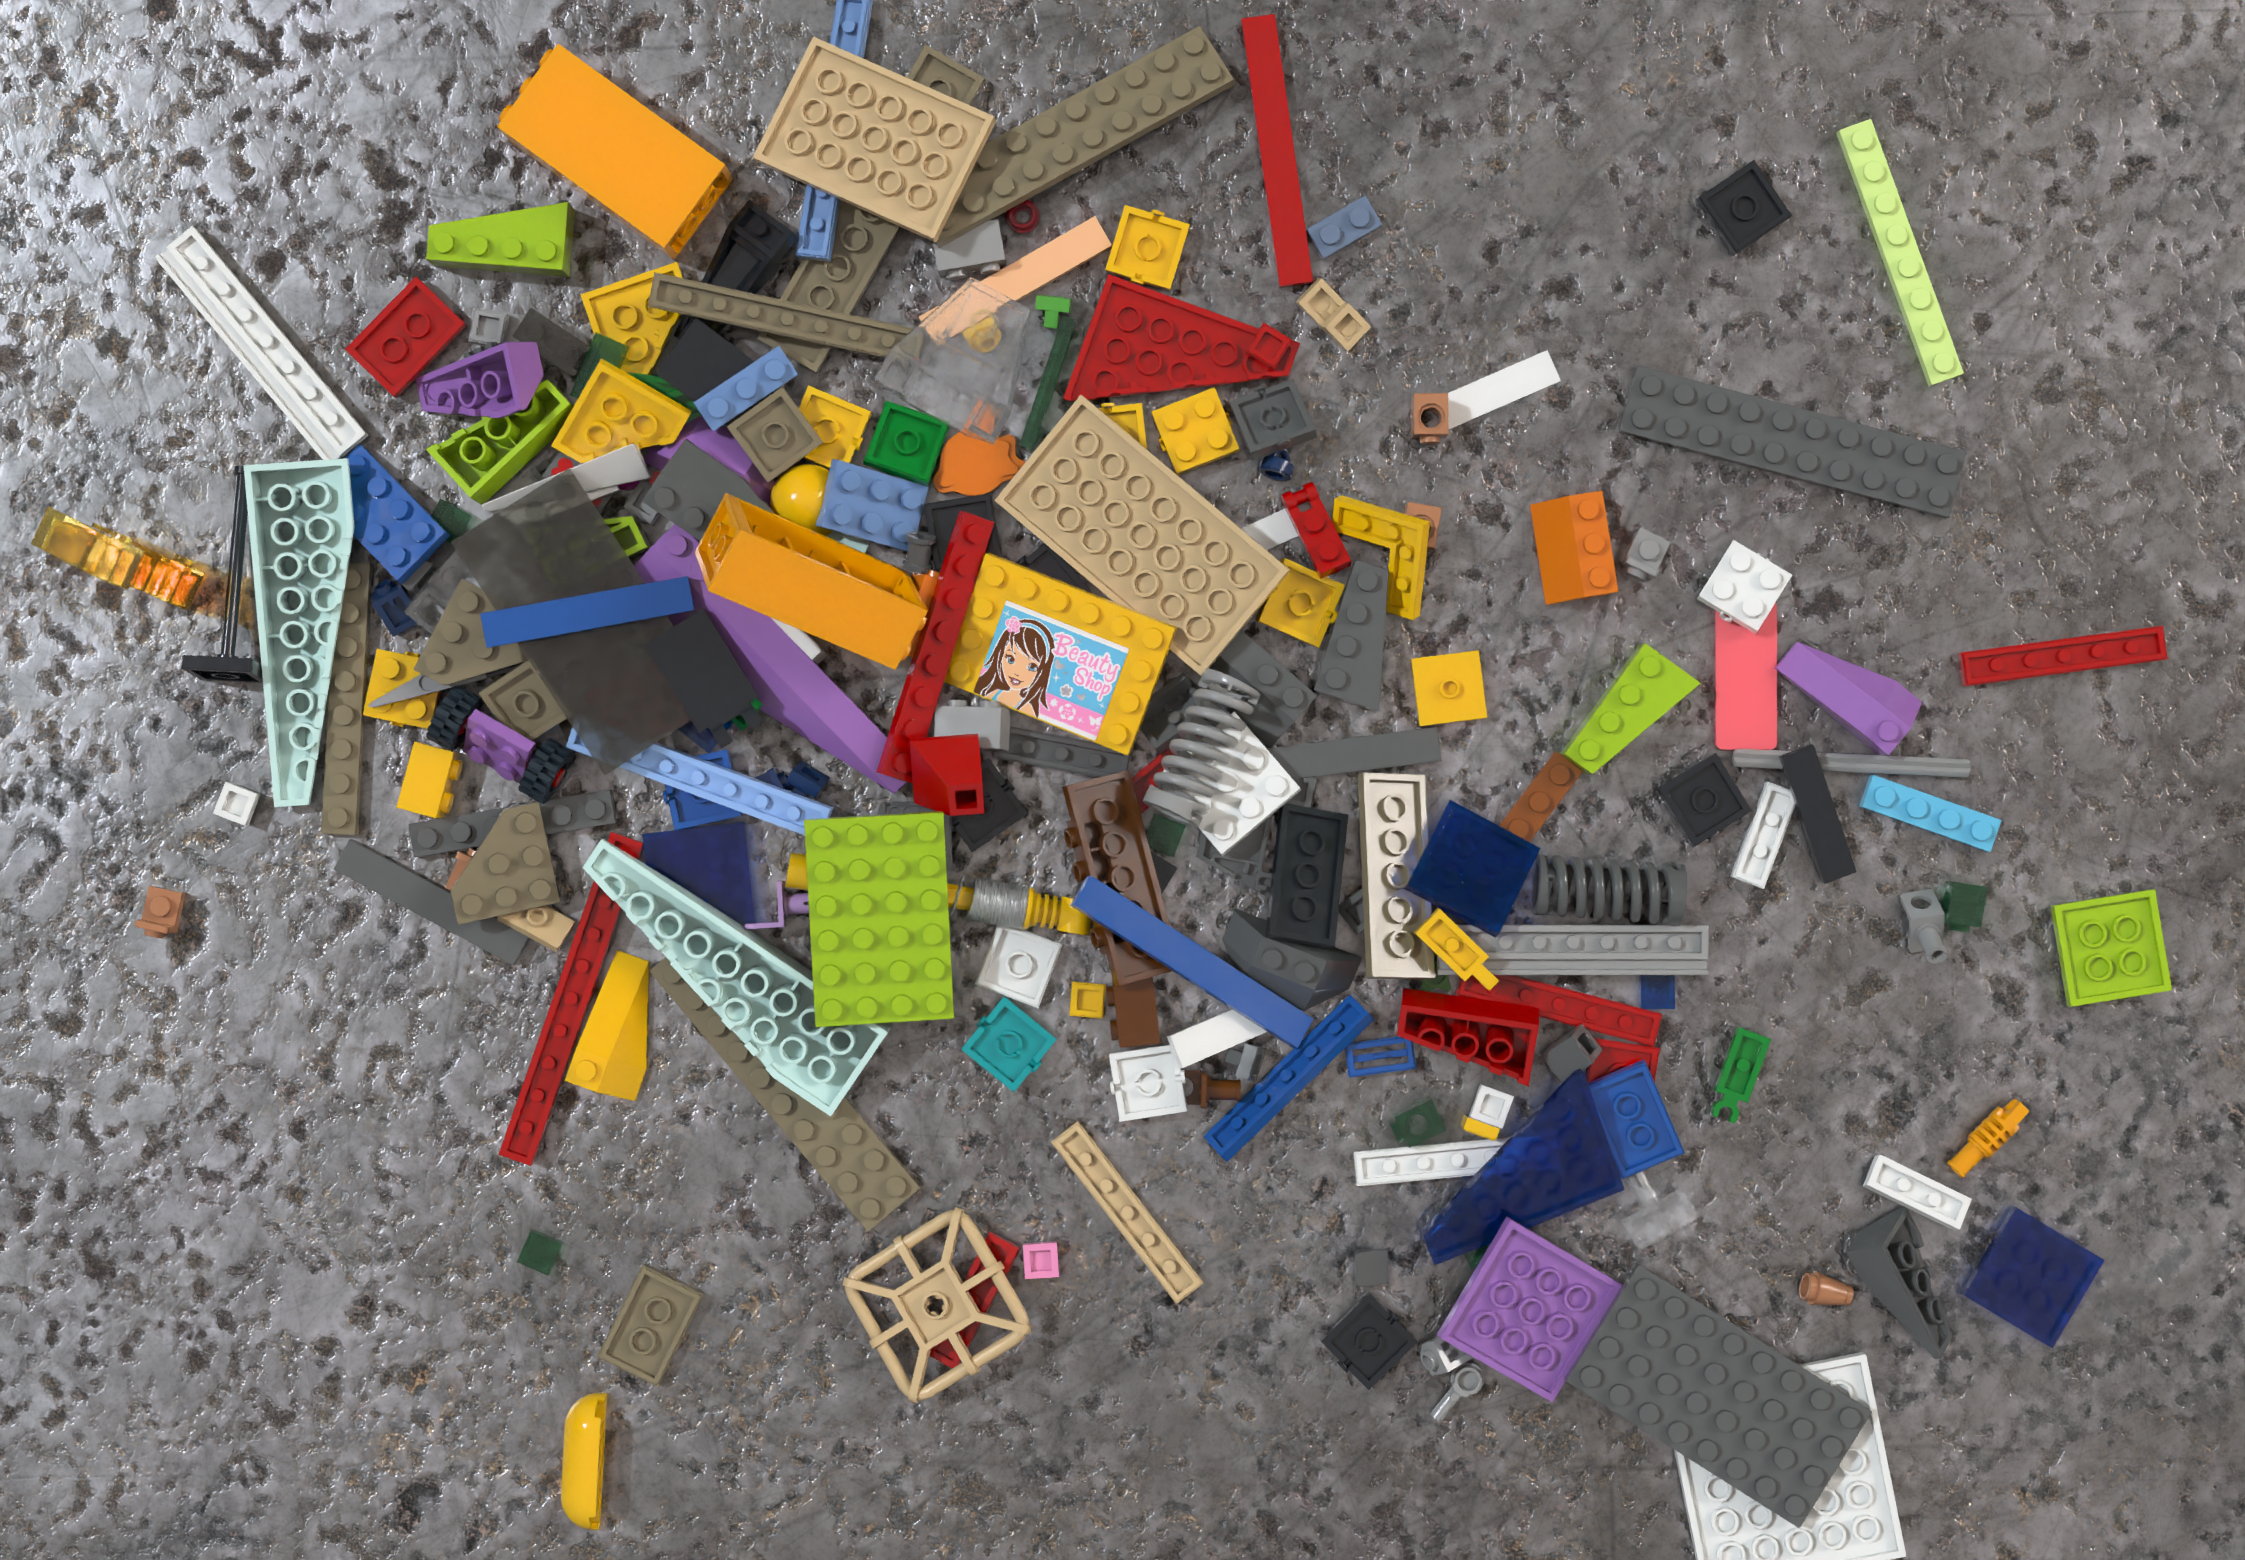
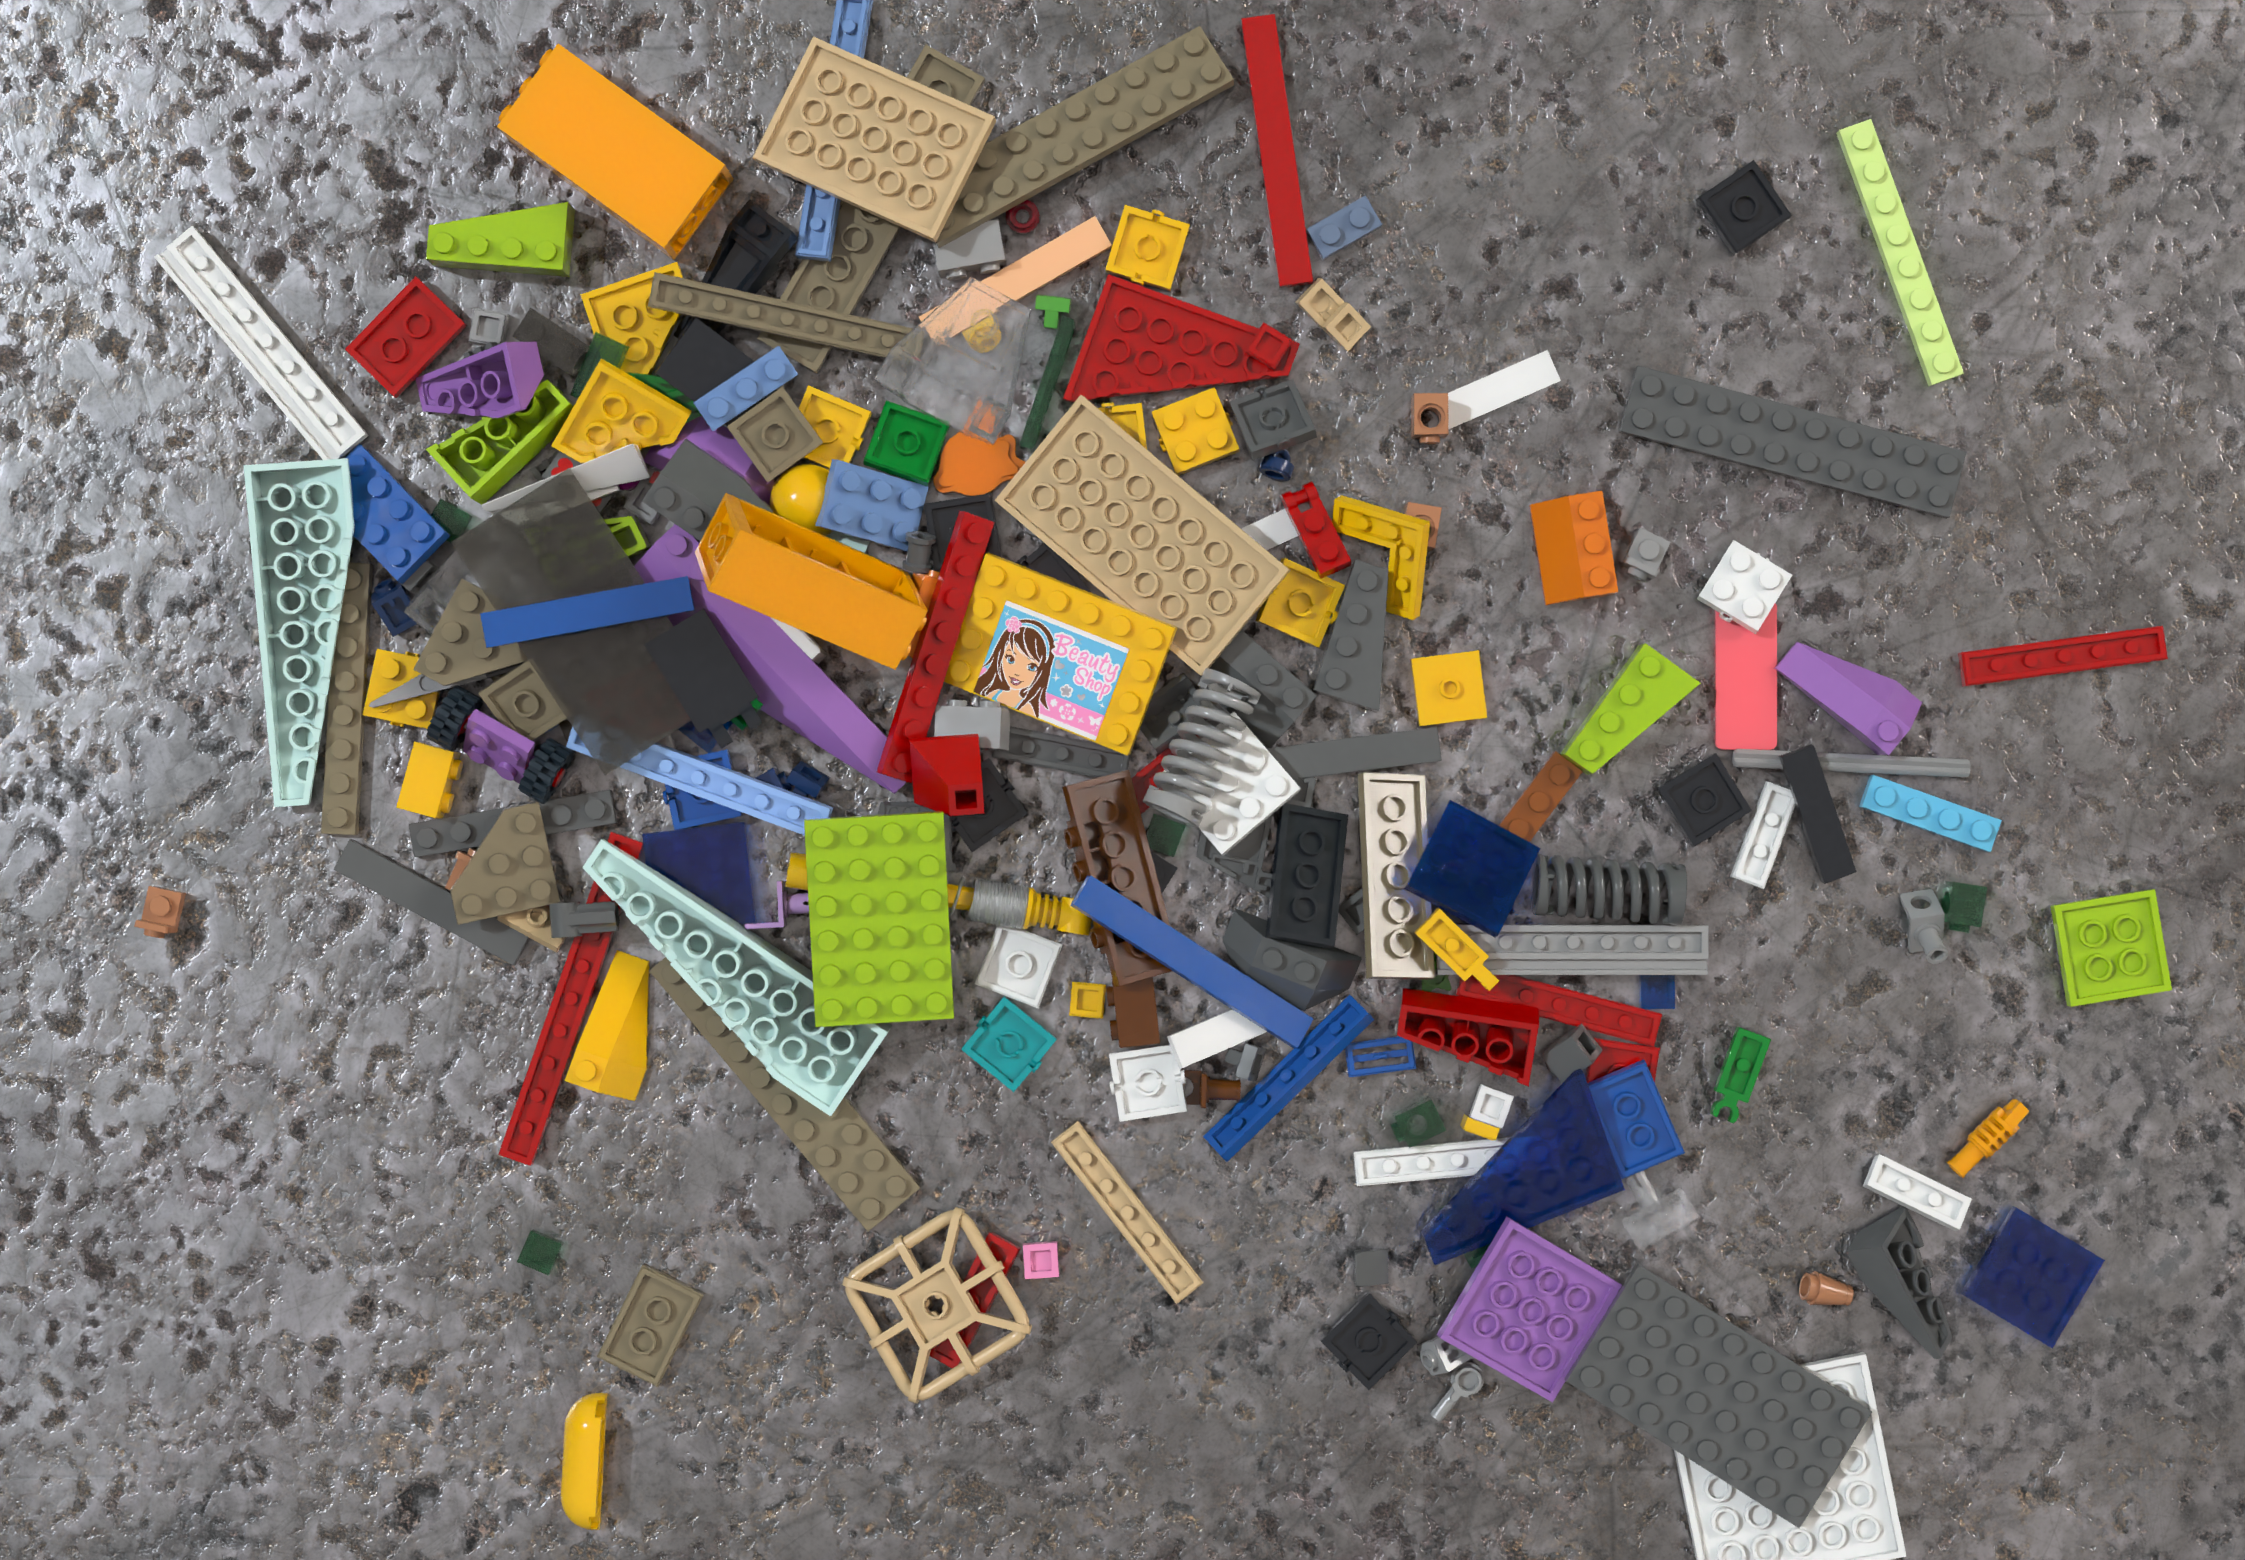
(118, 558): clear yellow wedge -> none
(227, 665): black tile -> none
(236, 803): white plate -> none
(574, 918): none -> dark grey piece

